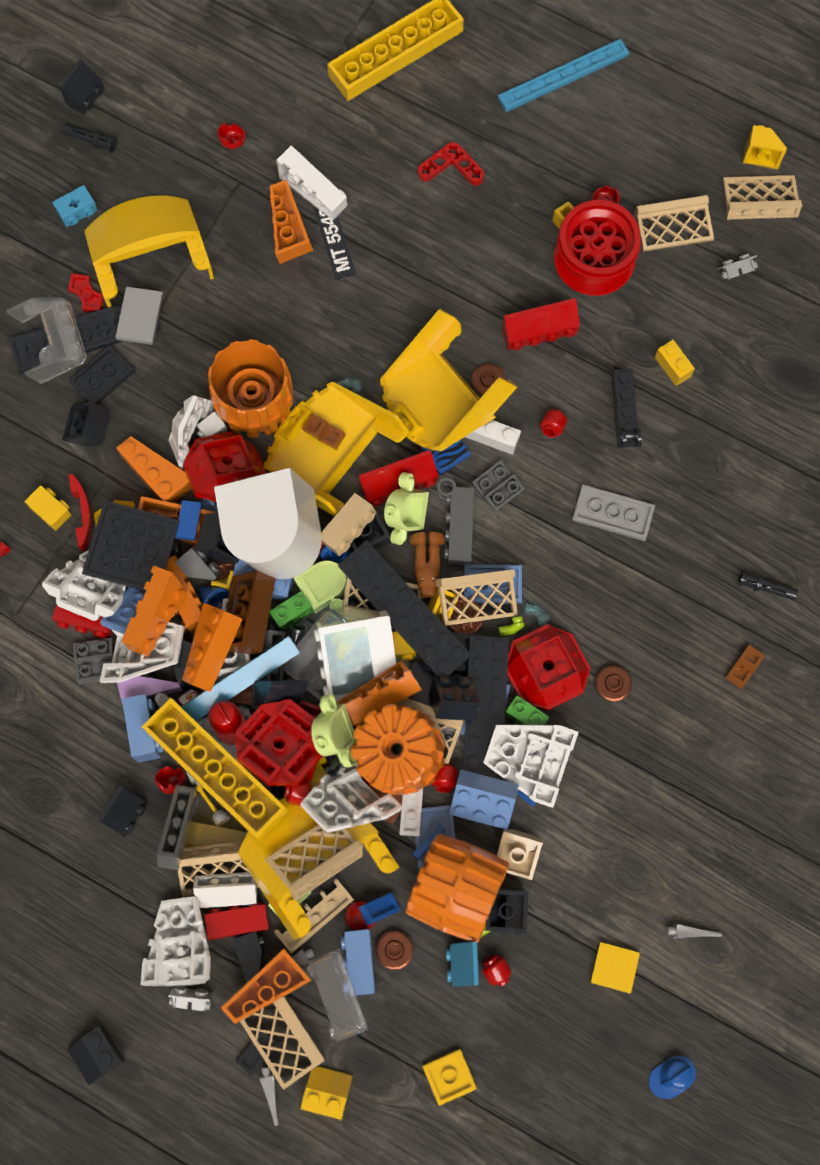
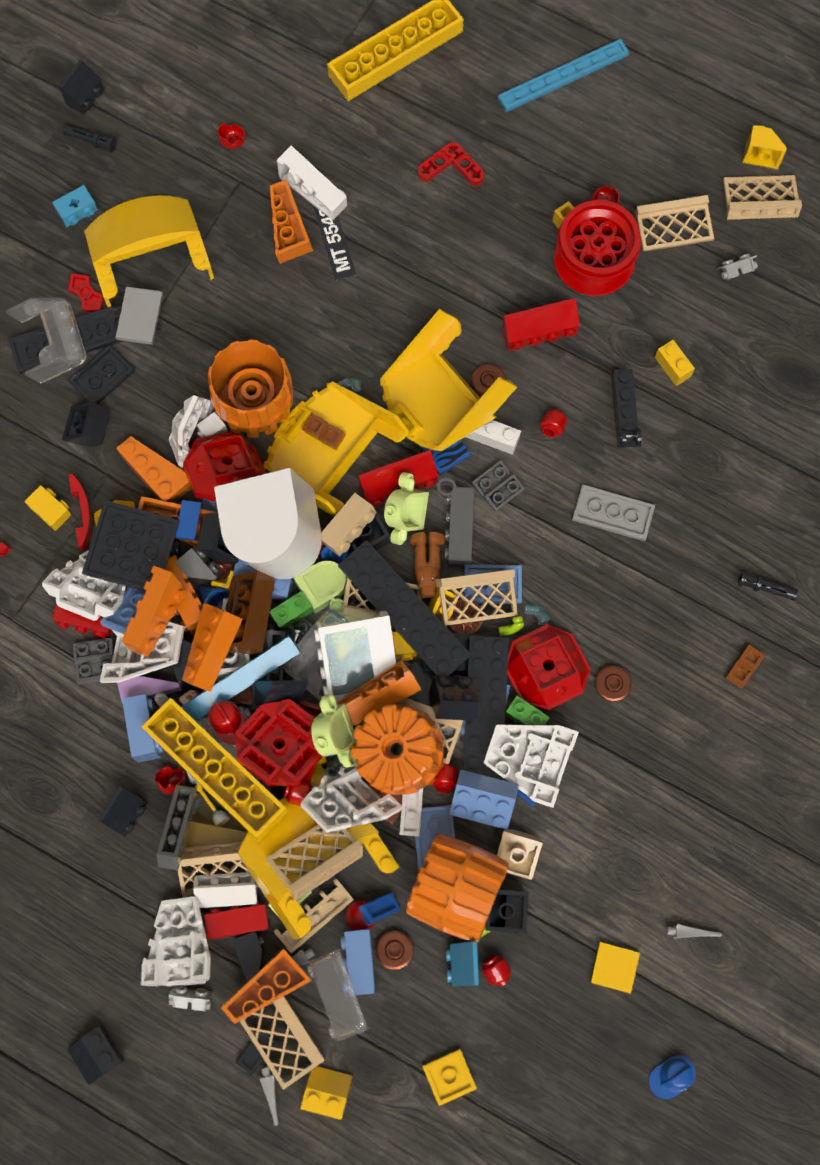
(425, 846): blue tile -> none

